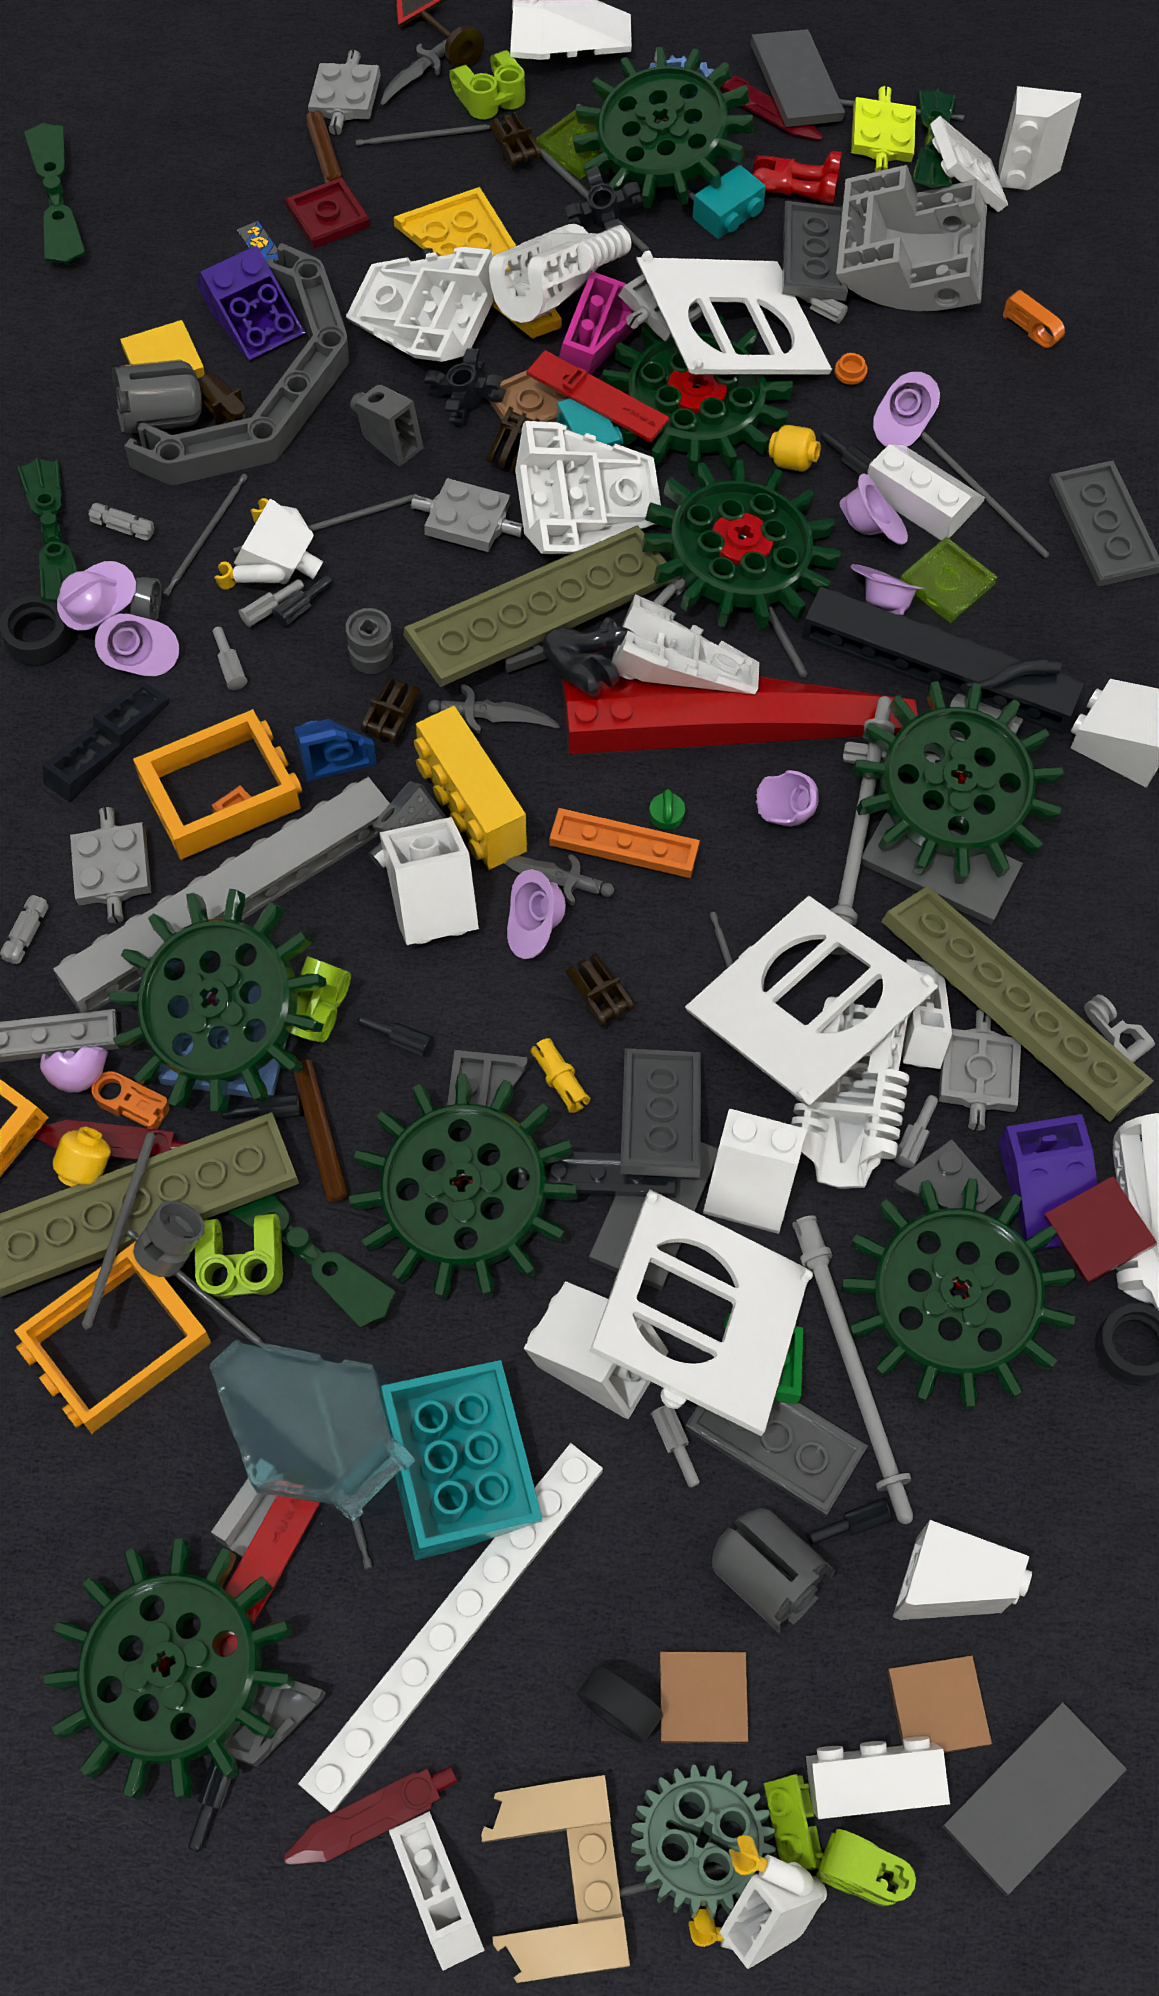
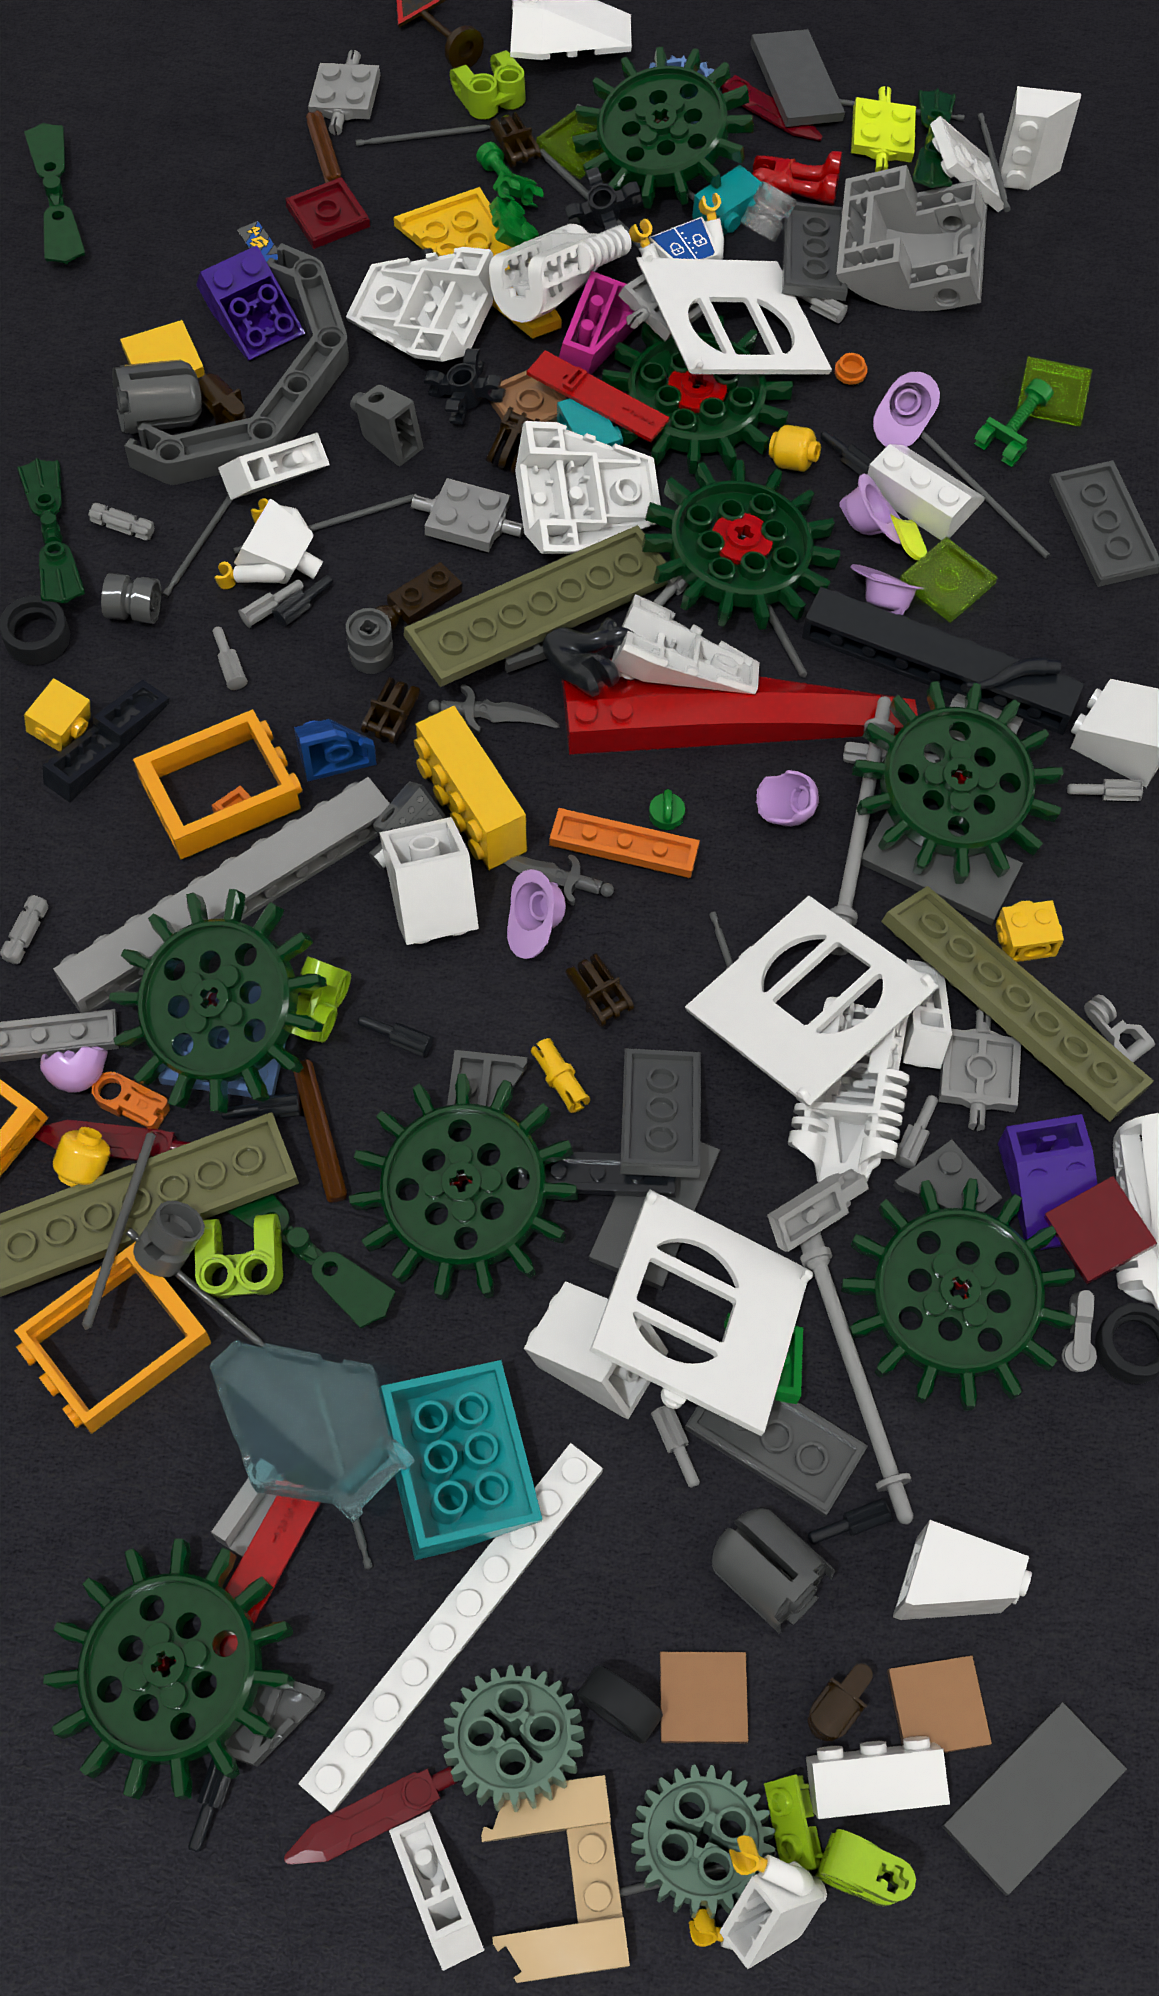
(58, 715): none -> yellow head
(95, 594): lavender piece -> none
(110, 864): light grey plate -> none
(136, 645): lavender piece -> none
(273, 465): none -> white slope
(421, 595): none -> dark brown plate
(426, 59): dark grey piece -> none
(484, 1765): none -> sand green gear
(507, 183): none -> green bar
(511, 222): none -> green wing
(687, 241): none -> torso
(754, 1171): white slope -> none
(768, 211): none -> clear wheel
(815, 1208): none -> light grey hinge
(839, 1704): none -> dark brown arm
(910, 537): none -> neon yellow piece
(995, 167): none -> dark grey piece
(1029, 930): none -> yellow head
(1032, 318): orange piece -> none
(1037, 394): none -> green bar
(1069, 387): none -> clear neon green tile
(1079, 1353): none -> light grey piece
(1111, 789): none -> light grey axle

